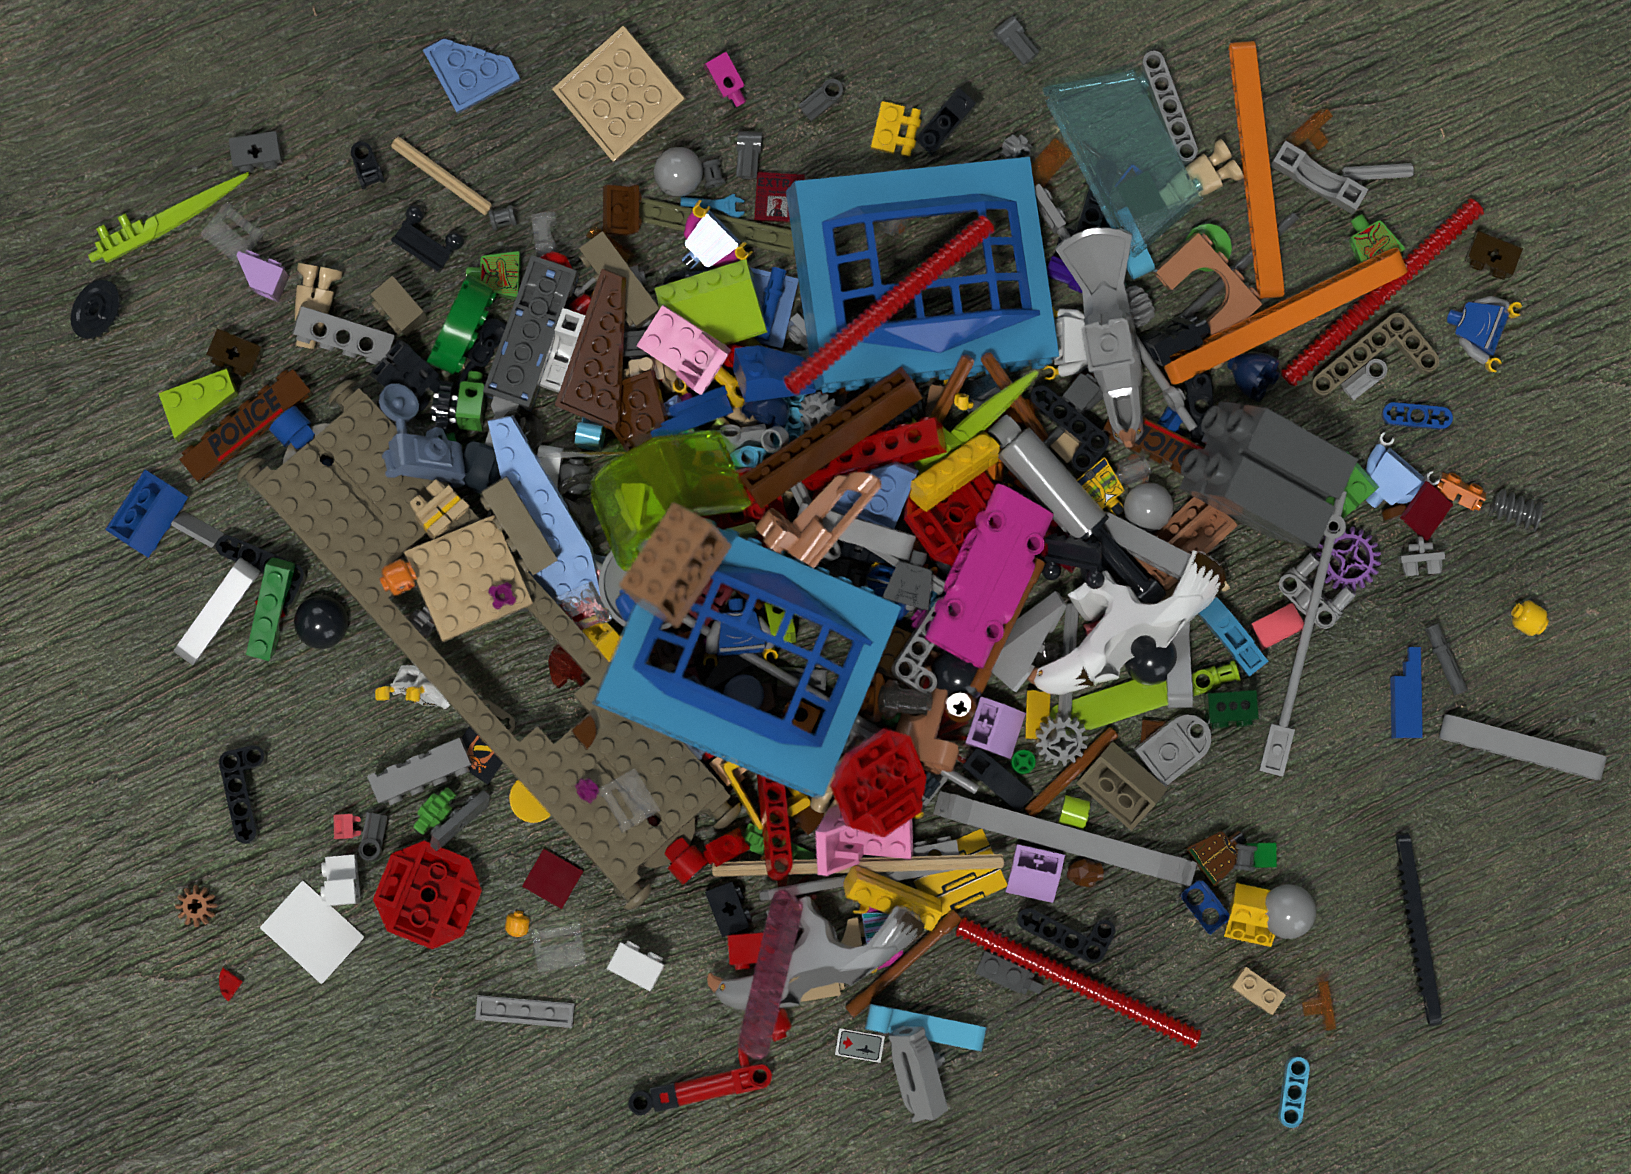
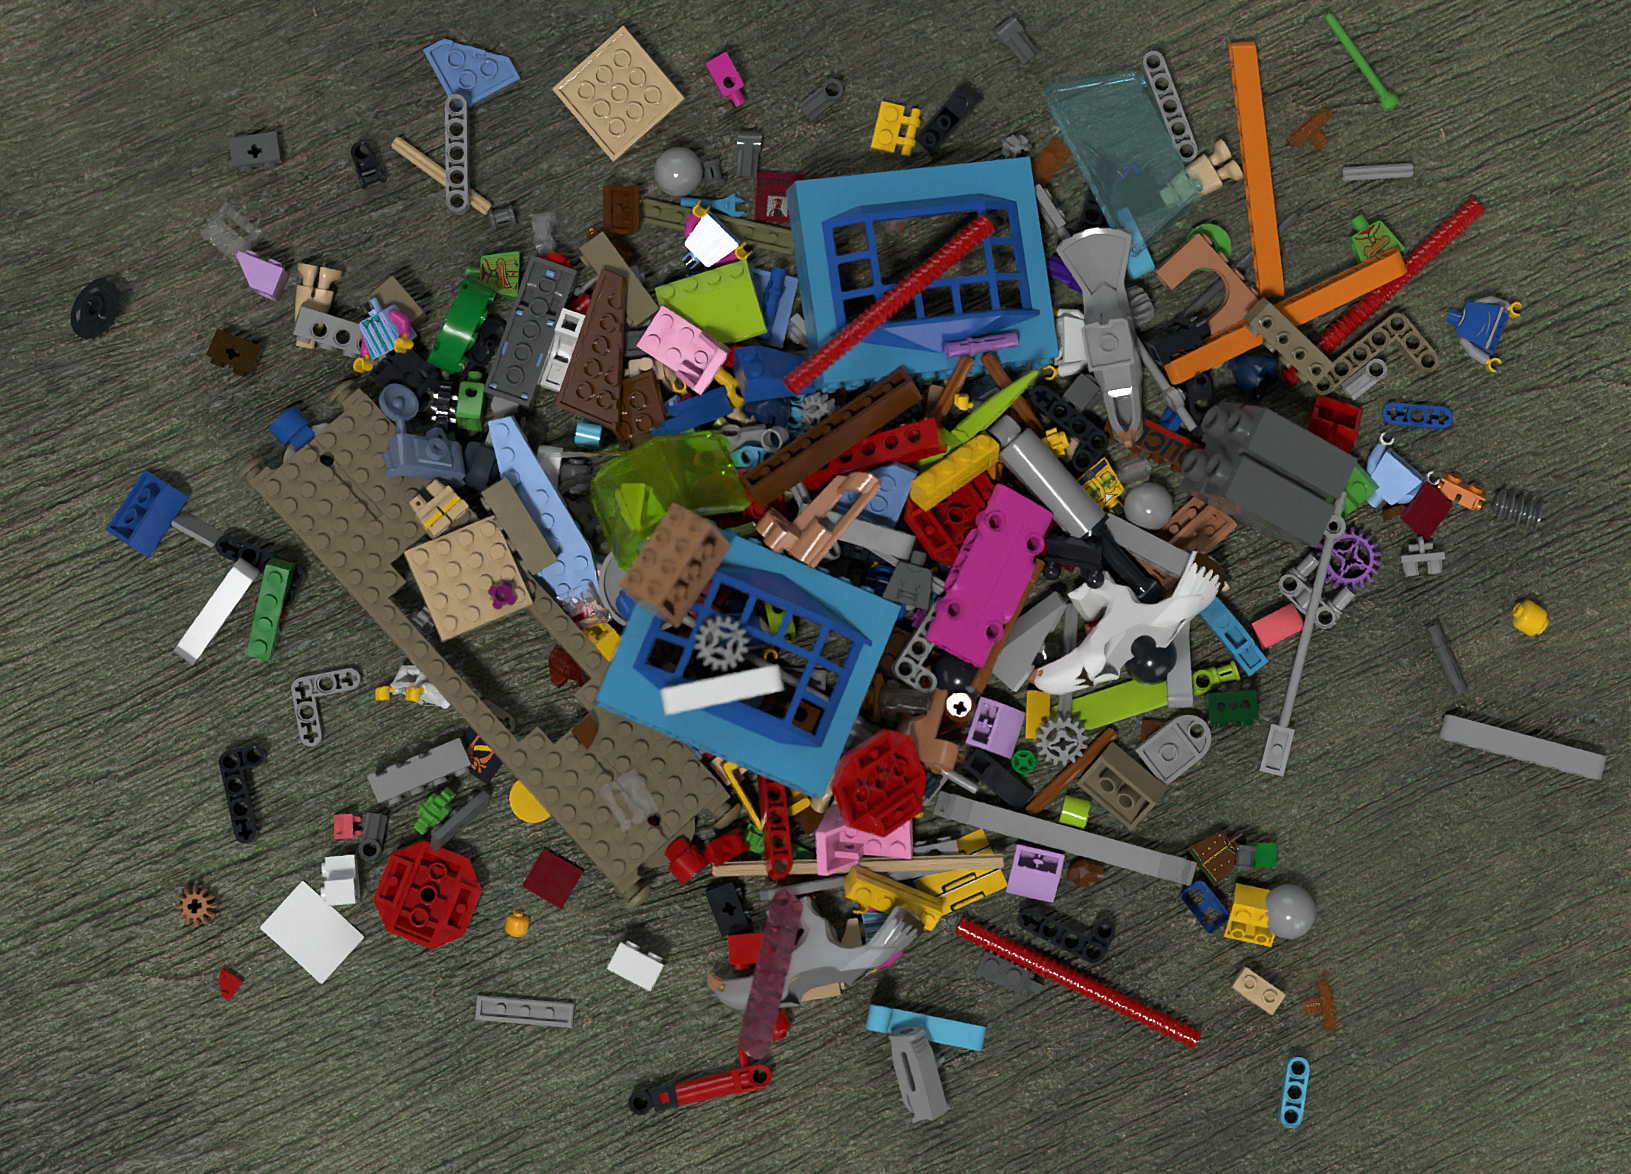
(138, 233): lime piece -> none
(196, 401): lime wedge -> none
(245, 426): reddish brown brick -> none
(315, 691): none -> light grey beam
(321, 622): black piece -> none
(382, 333): none -> torso
(398, 577): orange head -> none
(422, 246): black gear -> none
(457, 142): none -> light grey beam
(559, 955): clear plate -> none
(587, 790): magenta plate -> none
(715, 633): none -> light grey gear
(721, 689): none -> white beam
(859, 1045): sticker -> none
(942, 928): dark orange piece -> none
(972, 346): none -> medium lavender pin
(1056, 442): none -> yellow gear
(1288, 341): none -> dark tan brick
(1302, 169): light grey arch -> none
(1335, 422): none -> red piece
(1386, 98): none -> bright green piece
(1407, 698): blue piece -> none
(1418, 929): black gear -> none
(1506, 255): dark brown brick -> none

